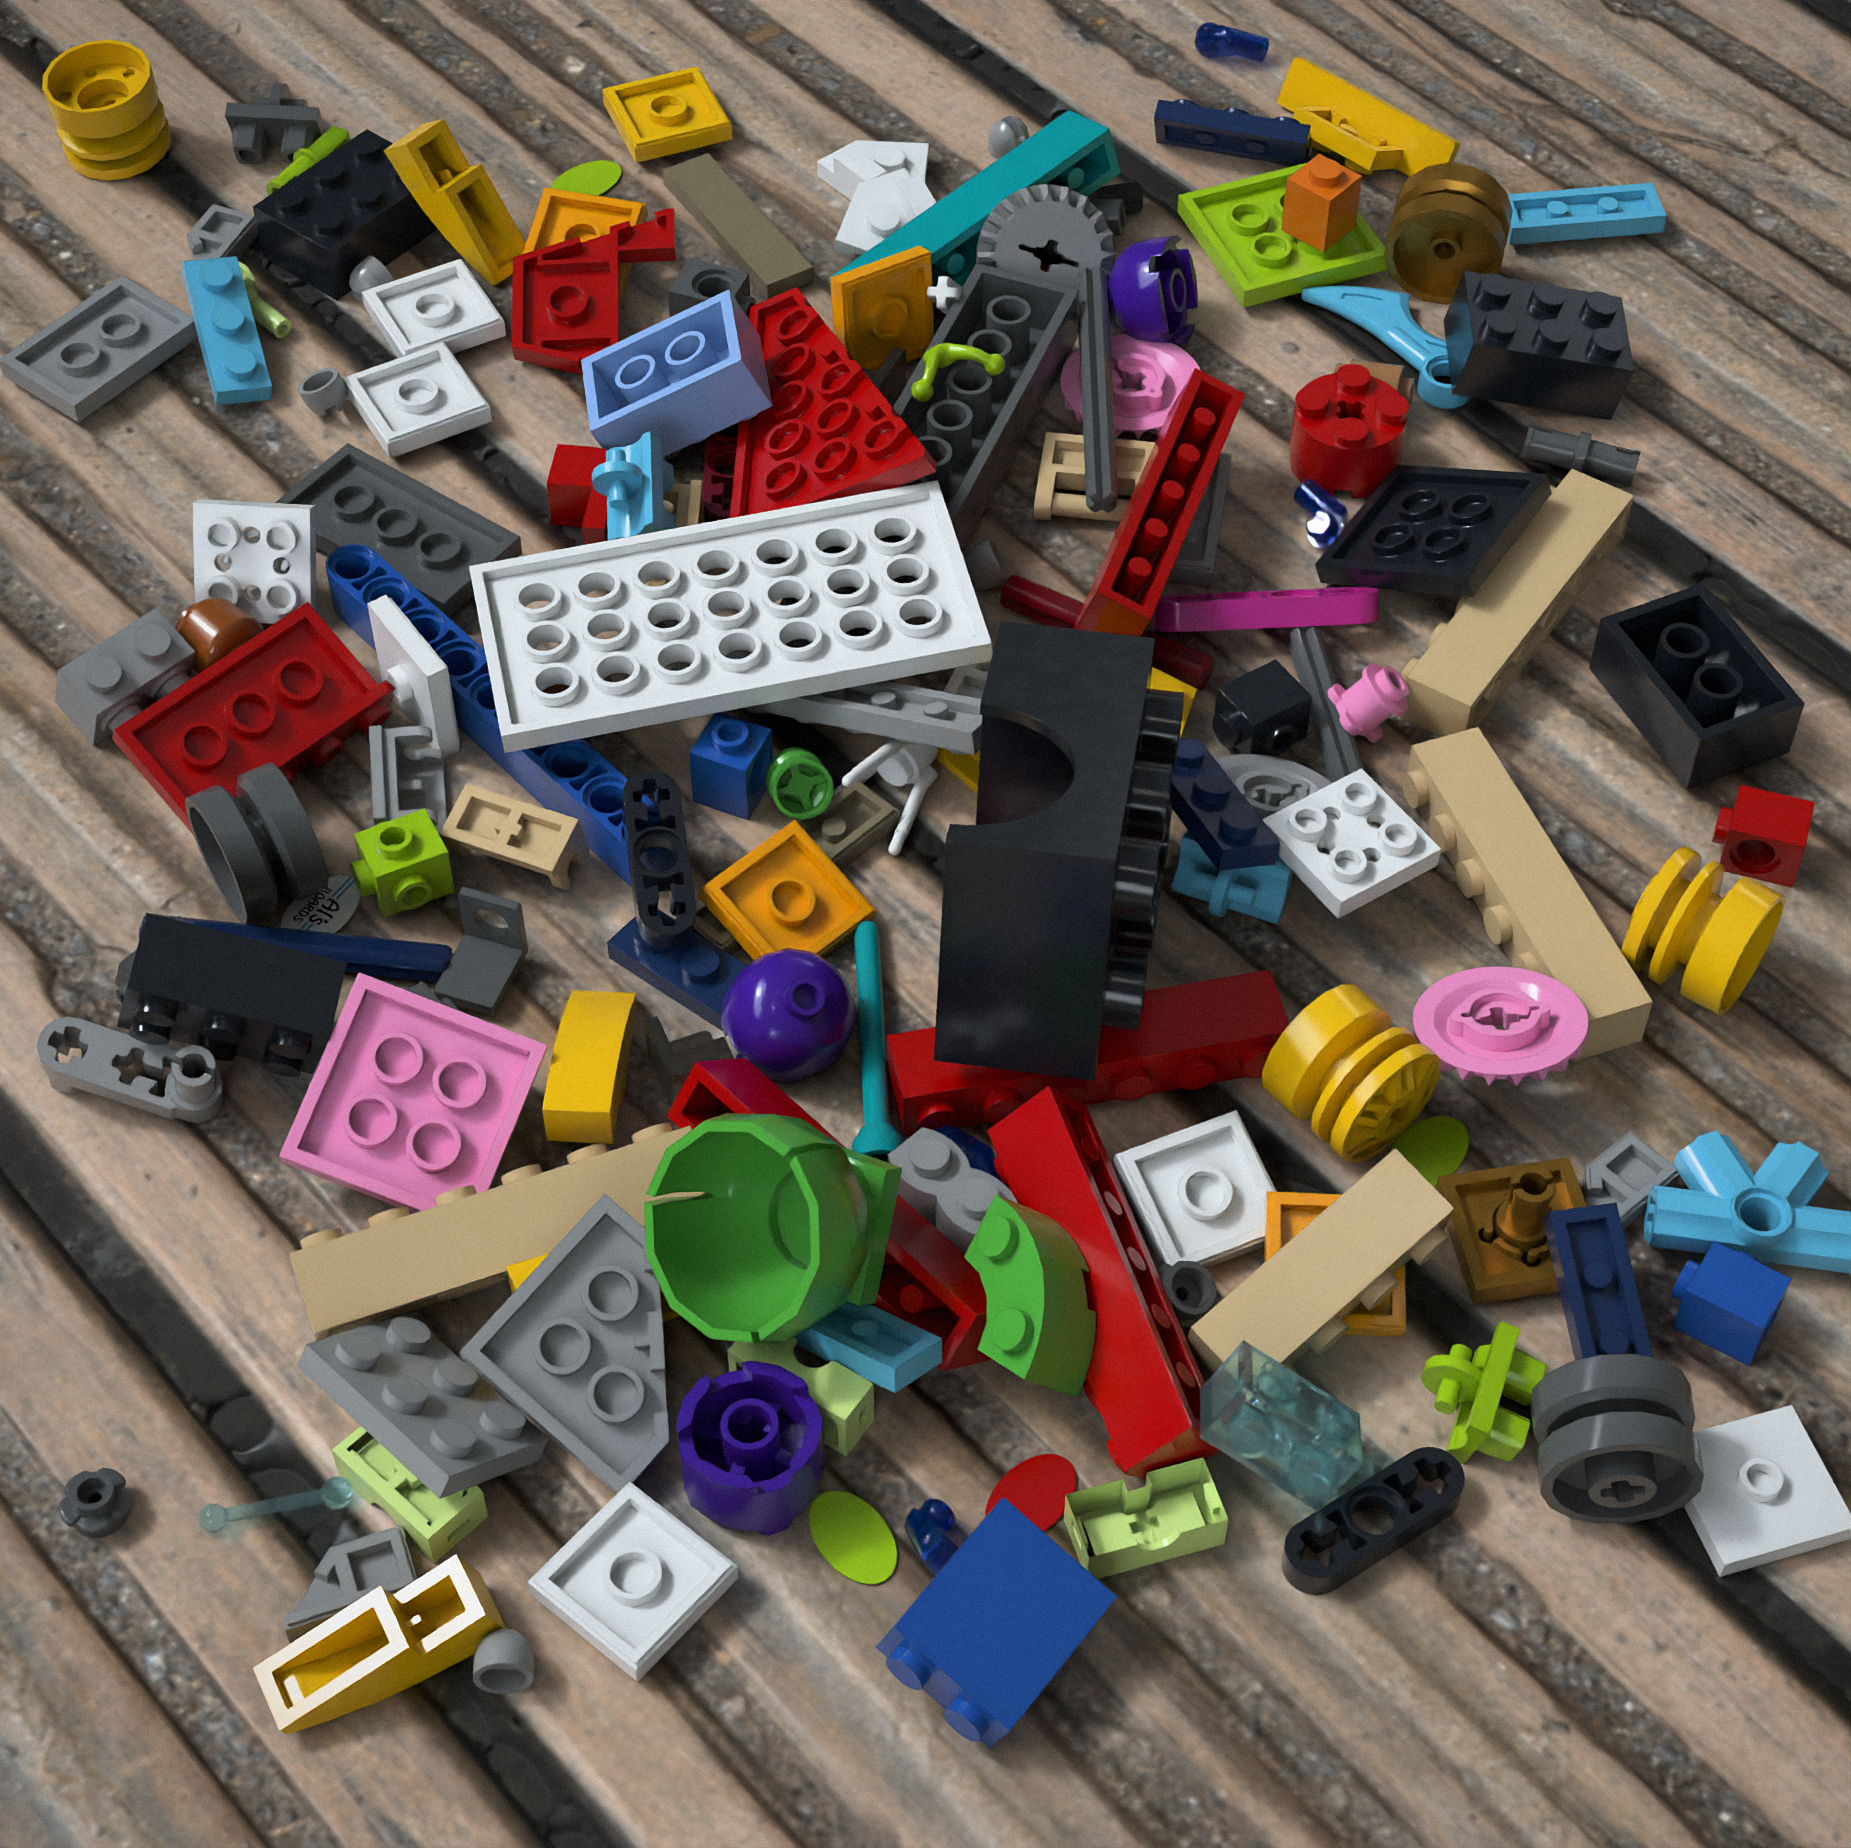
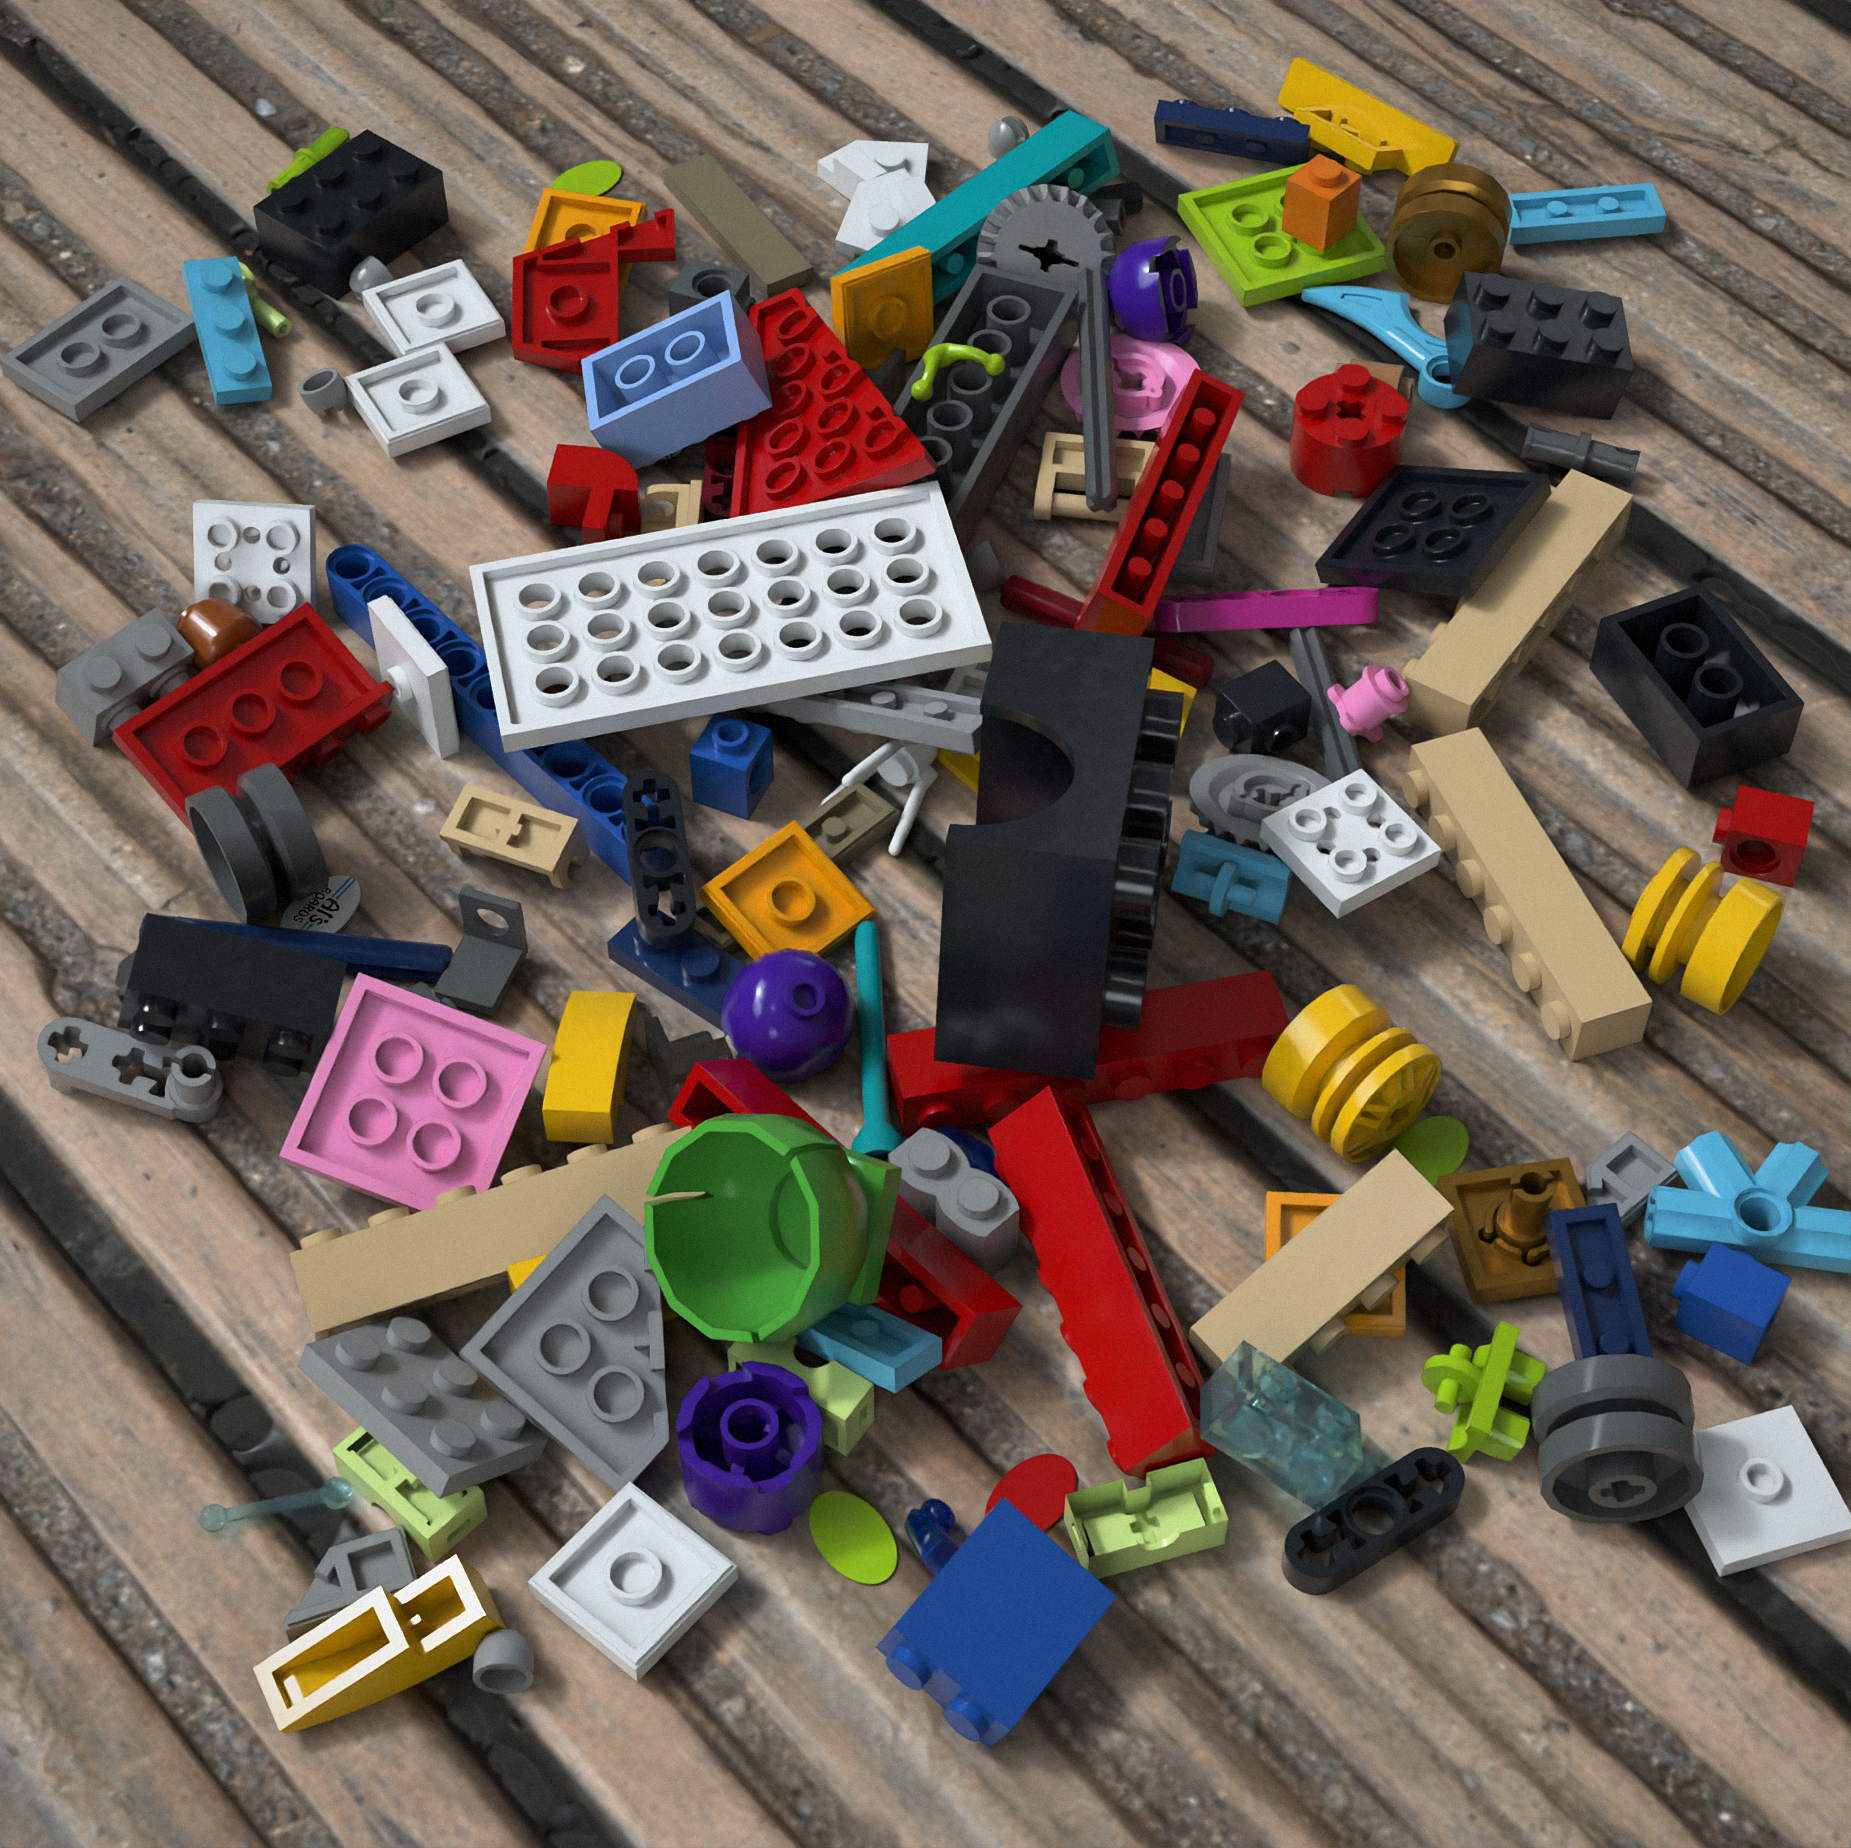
(102, 1517): dark grey plate -> none
(107, 109): yellow wheel -> none
(222, 233): light grey tile -> none
(272, 123): dark grey hips -> none
(402, 863): lime brick -> none
(404, 522): dark grey plate -> none
(406, 778): light grey hinge -> none
(458, 199): yellow slope -> none
(634, 488): medium azure hips -> none
(667, 114): yellow plate -> none
(804, 794): bright green wheel -> none
(944, 293): white axle -> none
(1034, 1297): bright green brick -> none
(1196, 1286): dark grey plate -> none
(1198, 1192): white plate -> none
(1218, 812): dark blue plate -> none
(1223, 41): clear blue arm -> none
(1327, 513): clear blue arm -> none
(1539, 1018): bright pink gear -> none

